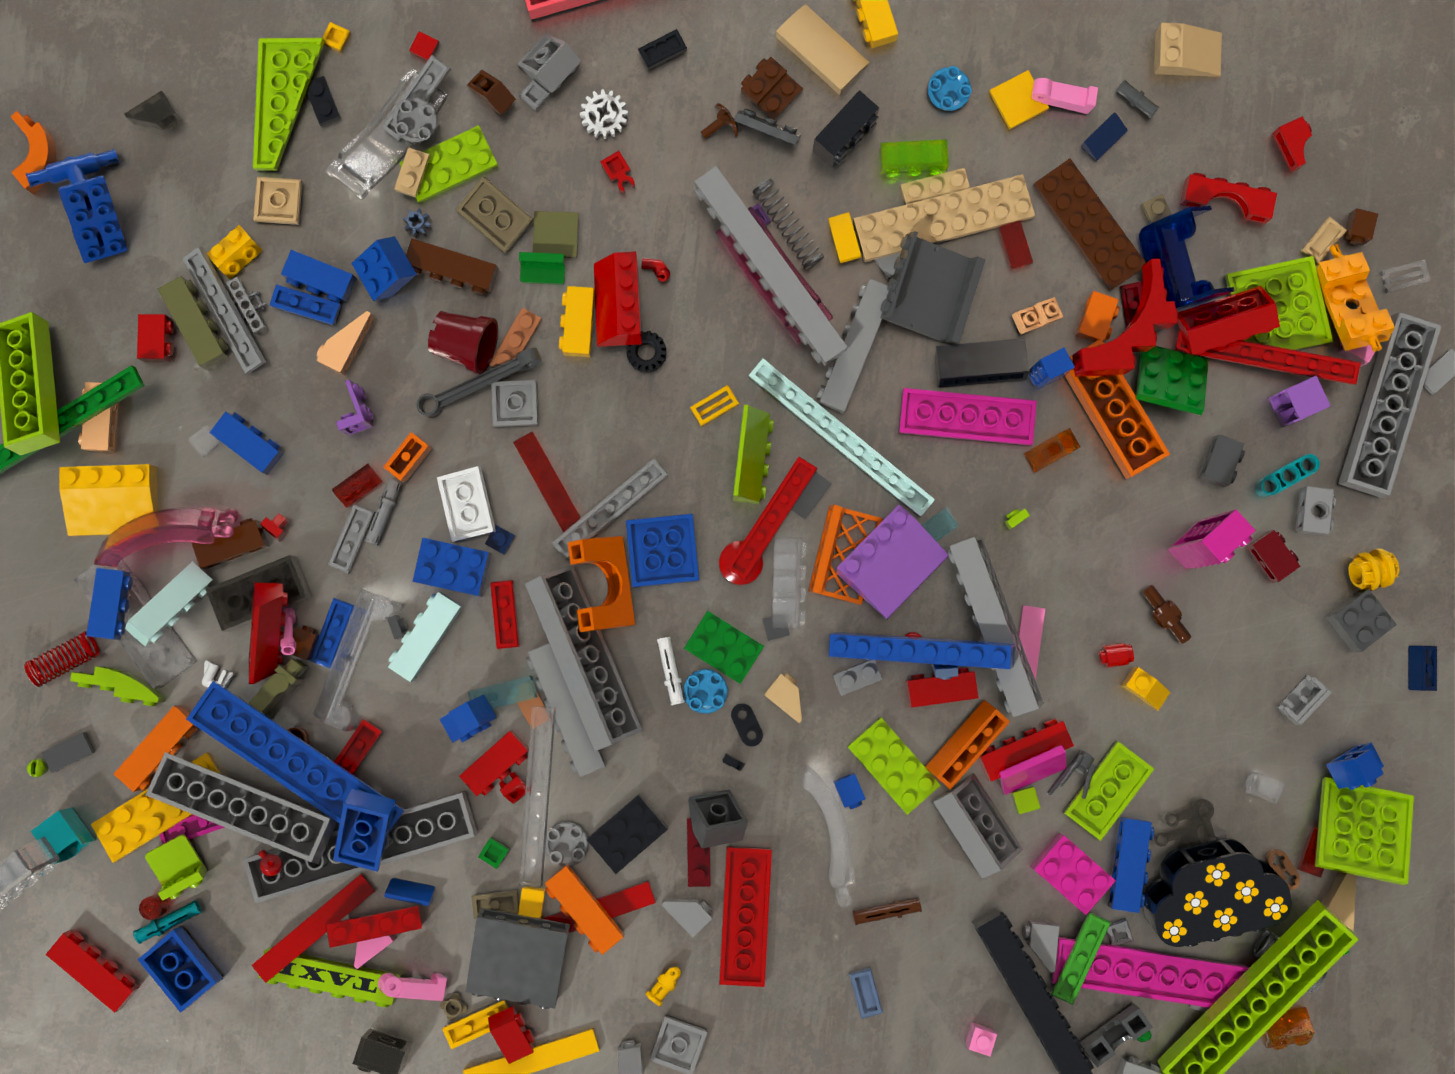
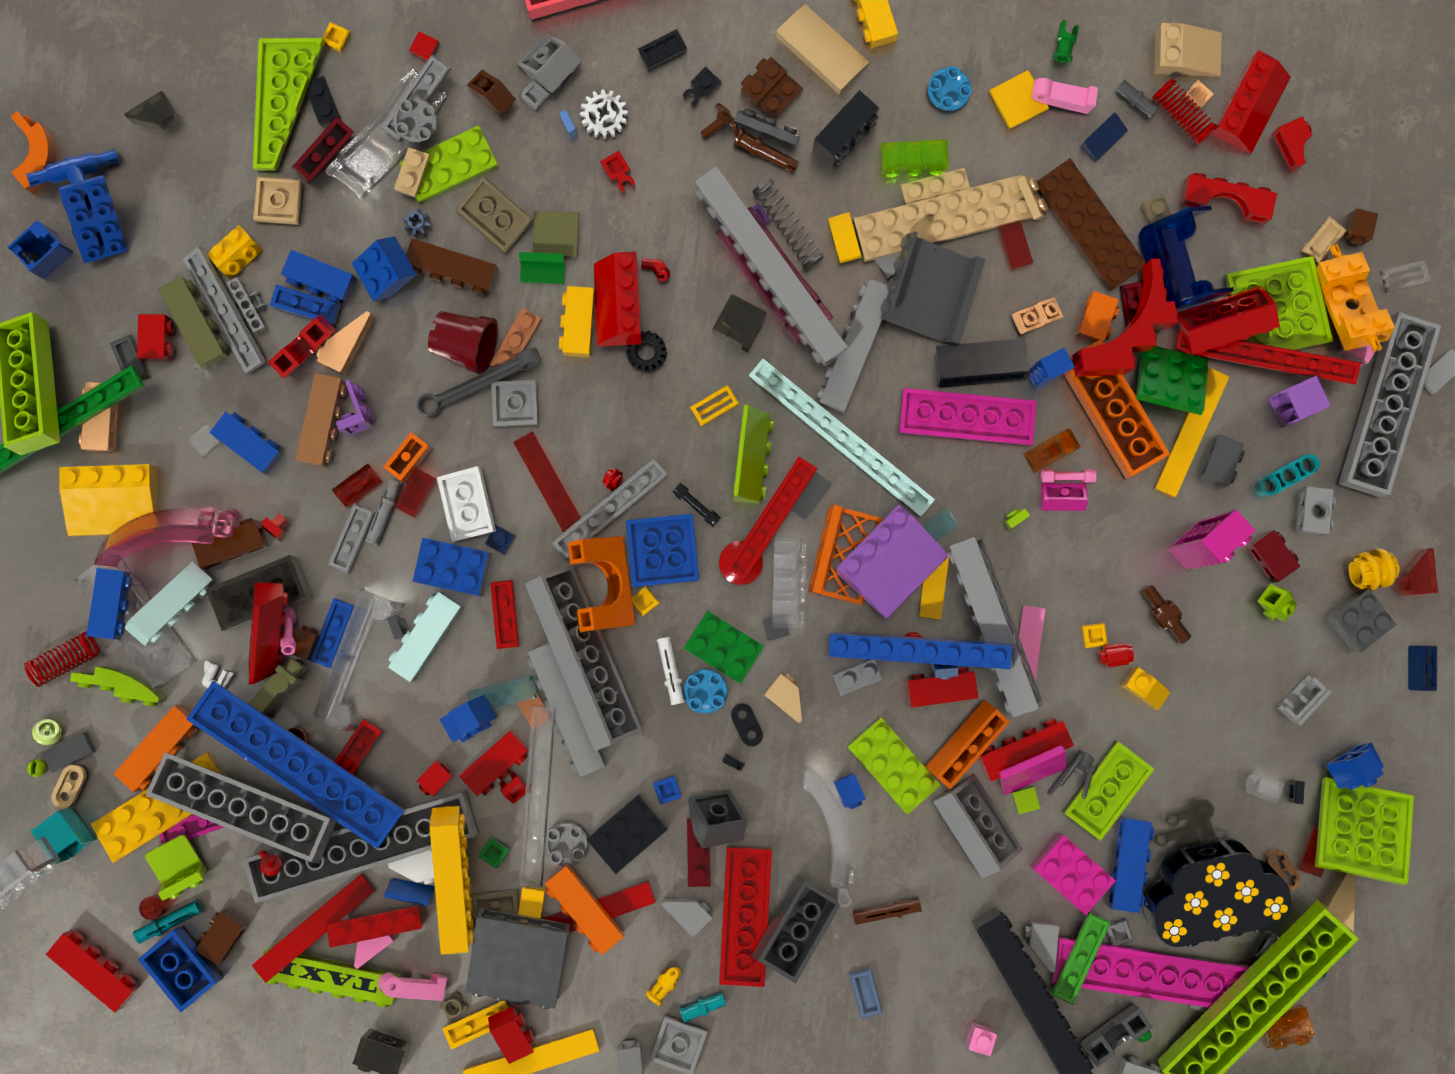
(40, 249): none -> blue piece
(46, 732): none -> yellowish green hat
(68, 784): none -> tan plate
(126, 355): none -> dark grey tile
(221, 936): none -> reddish brown piece
(302, 347): none -> red arch
(320, 420): none -> medium nougat brick
(322, 149): none -> dark red brick
(364, 829): blue slope -> none
(415, 492): none -> clear red plate
(415, 867): none -> white slope
(434, 778): none -> red brick
(451, 879): none -> yellow brick
(568, 124): none -> medium blue tile
(612, 479): none -> red plate
(644, 601): none -> yellow tile
(667, 790): none -> blue plate
(681, 492): none -> black bar
(702, 1007): none -> teal pin
(704, 84): none -> black plate
(739, 323): none -> clear smoke piece
(756, 146): none -> reddish brown pin
(796, 929): none -> dark grey brick
(933, 593): none -> yellow tile
(1035, 204): none -> tan plate
(1049, 475): none -> bright pink bar
(1064, 496): none -> dark pink slope
(1065, 43): none -> green piece
(1094, 635): none -> yellow tile
(1190, 437): none -> yellow tile
(1199, 93): none -> light nougat tile
(1204, 132): none -> red piece
(1252, 102): none -> red slope
(1277, 603): none -> lime brick
(1296, 791): none -> black tile
(1420, 574): none -> clear red slope

